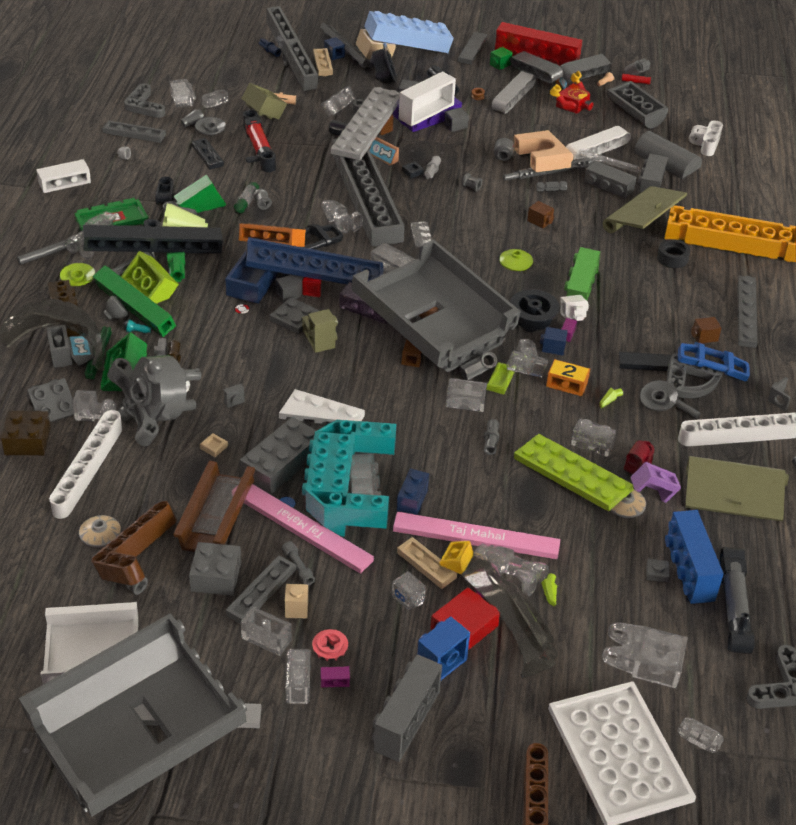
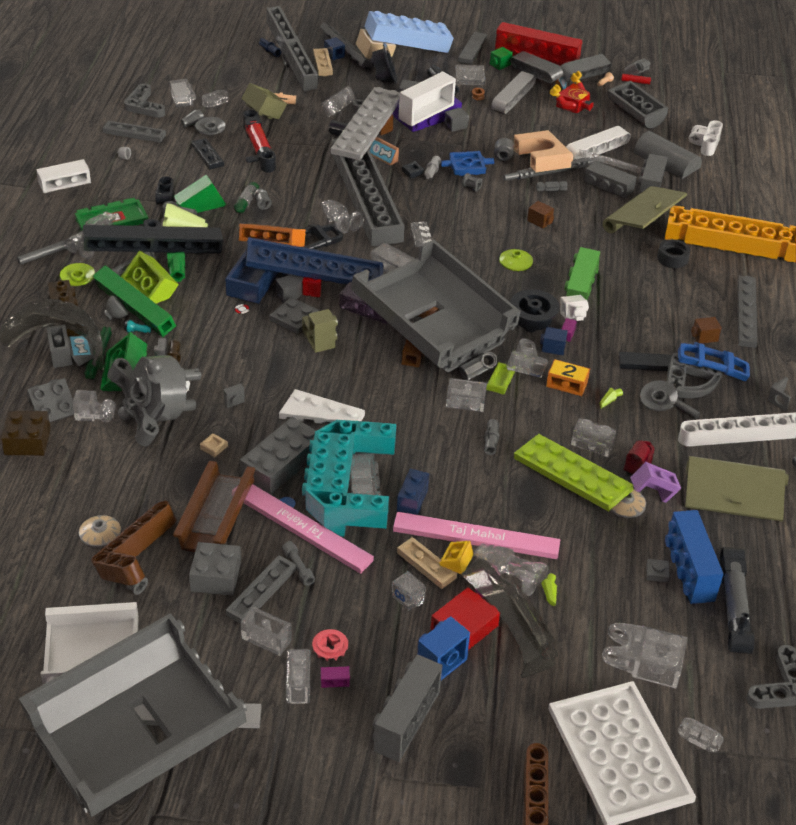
(85, 464): white beam -> none
(296, 601): tan brick -> none
(467, 162): none -> blue plate
(470, 75): none -> clear tile

